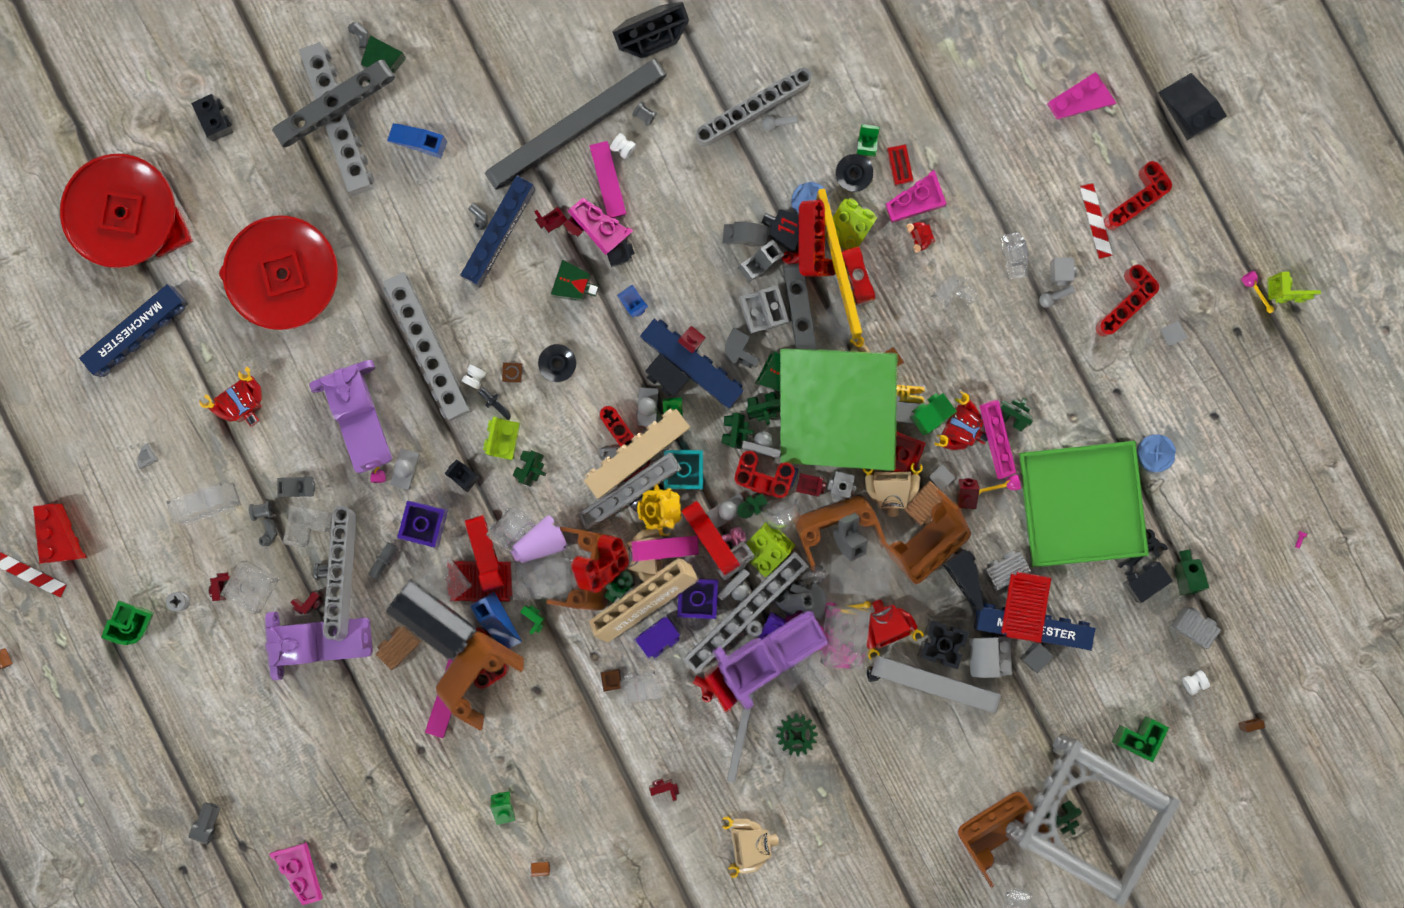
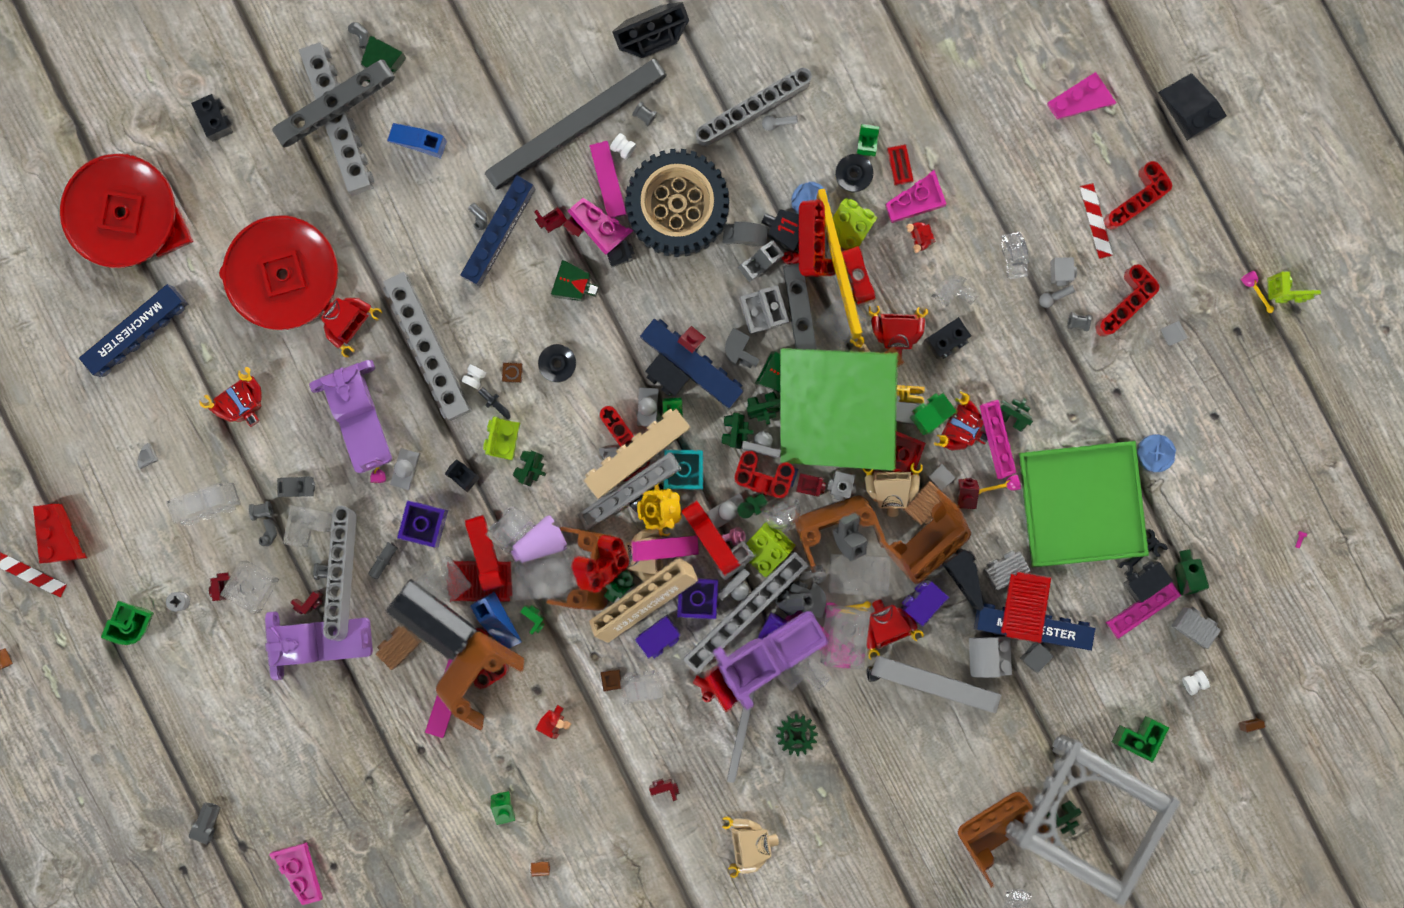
(344, 319): none -> red torso
(551, 722): none -> red piece
(632, 301): blue bracket -> none
(662, 174): none -> wheel
(754, 632): light grey pin -> none
(898, 329): none -> red torso
(924, 601): none -> dark purple brick
(947, 338): none -> black brick
(948, 654): black brick -> none
(1079, 321): none -> dark grey bush
(1139, 612): none -> dark pink tile

